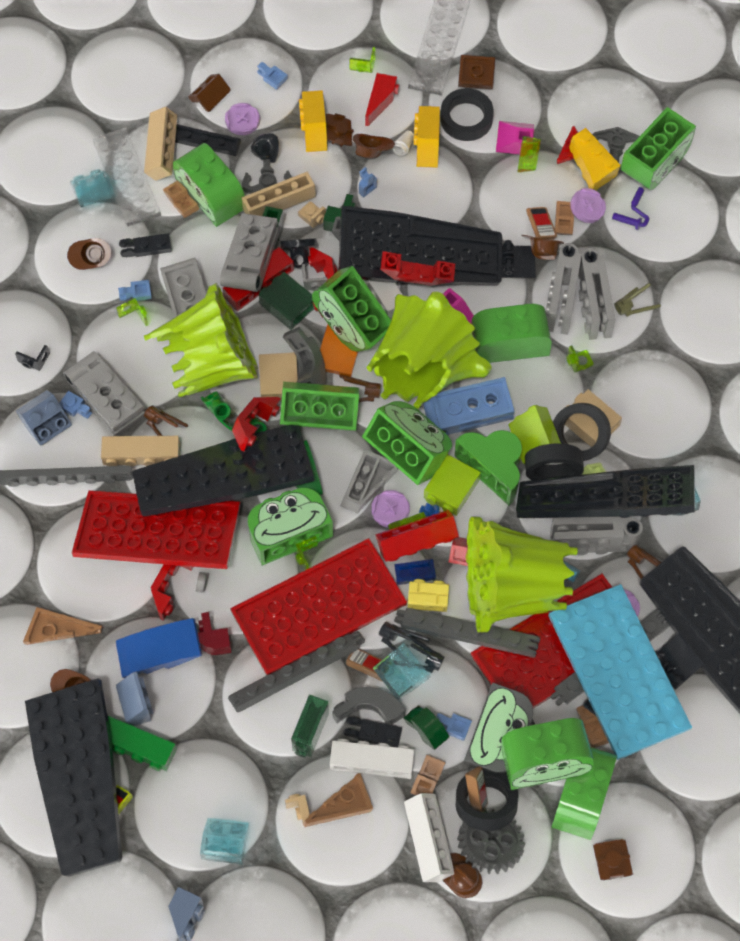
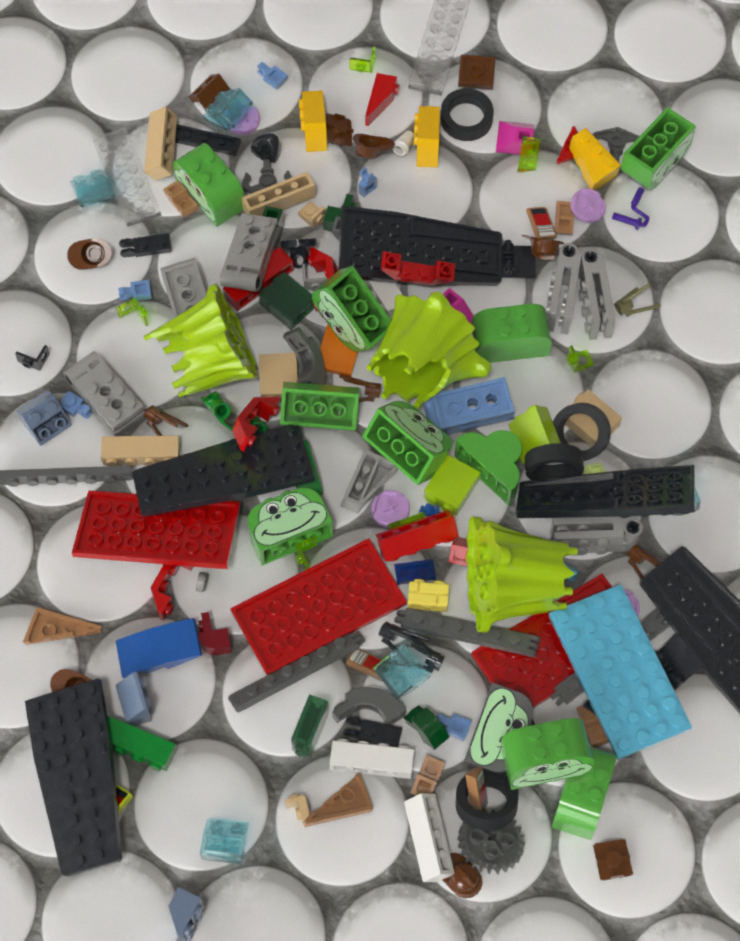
(228, 108): none -> clear light blue slope

